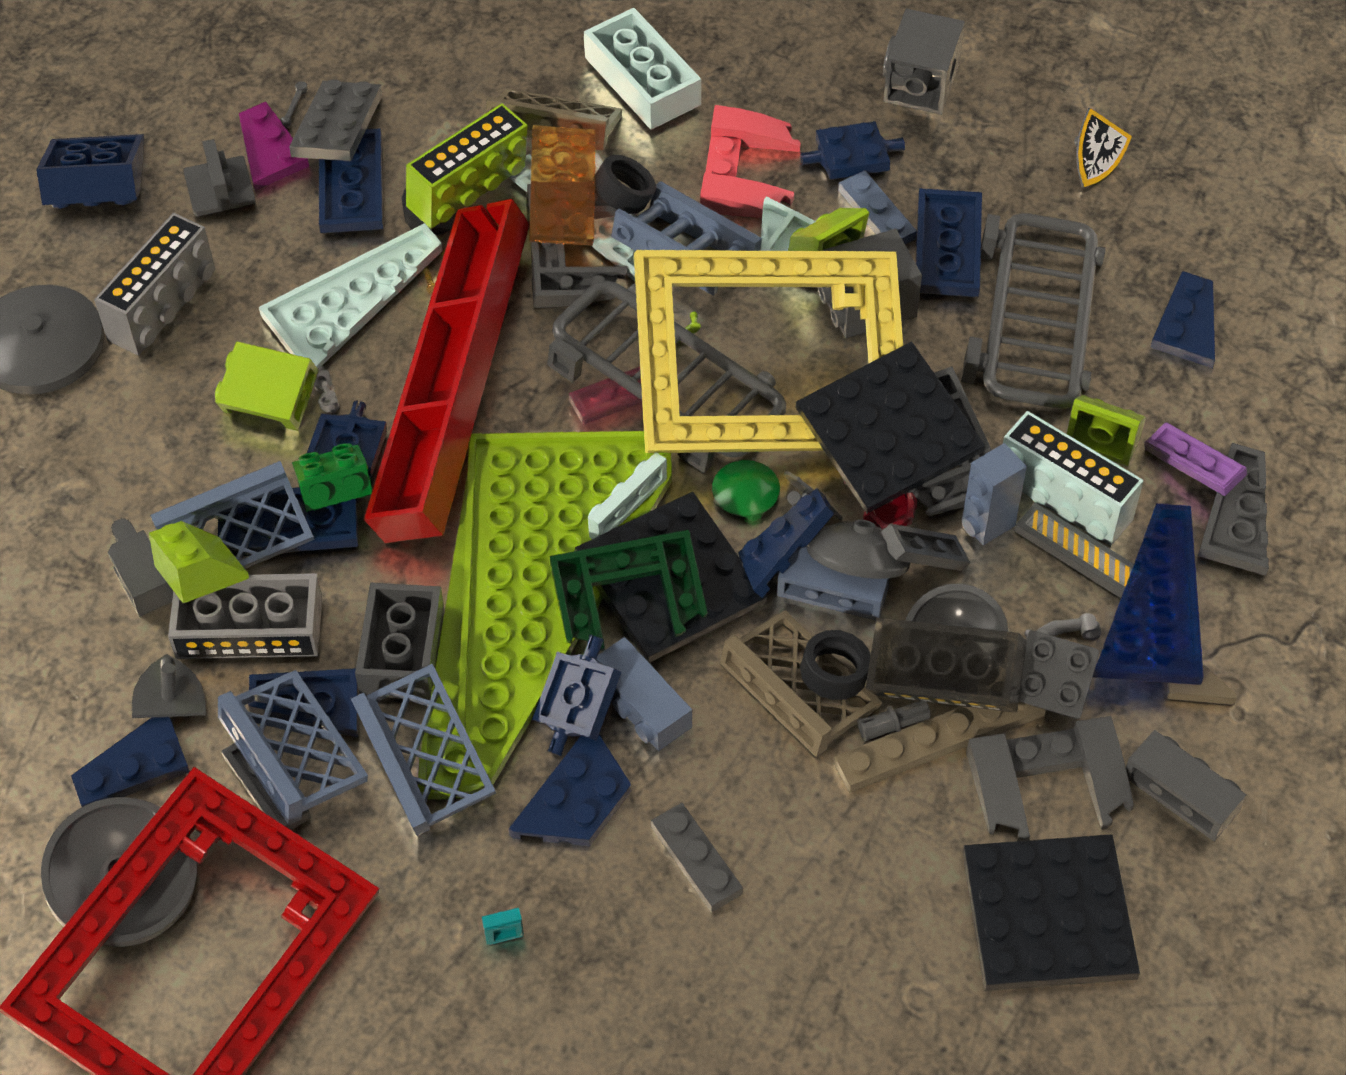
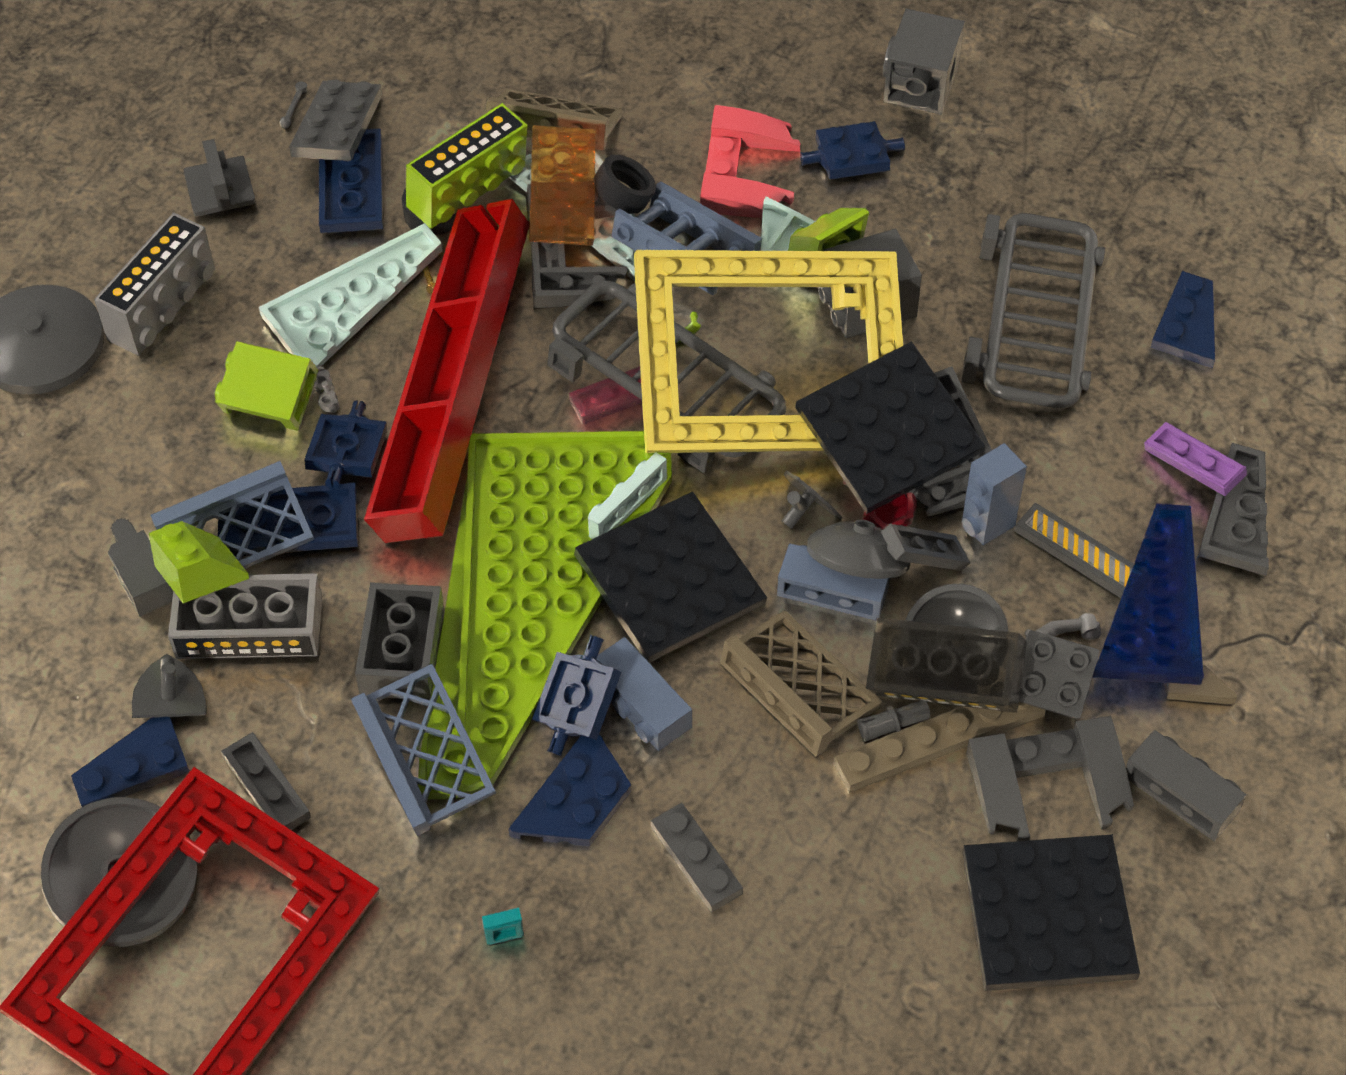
(91, 170): dark blue slope -> none
(267, 764): sand blue fence -> none
(268, 146): magenta wing -> none
(330, 688): dark blue wing -> none
(332, 476): green bracket -> none
(642, 68): light aqua brick -> none
(665, 554): dark green wedge -> none
(746, 489): green dish -> none
(776, 544): dark blue wing -> none
(830, 685): black tyre -> none
(883, 215): sand blue plate -> none
(949, 241): dark blue plate -> none
(1074, 479): light aqua brick -> none
(1099, 147): shield -> none
(1106, 428): lime slope -> none

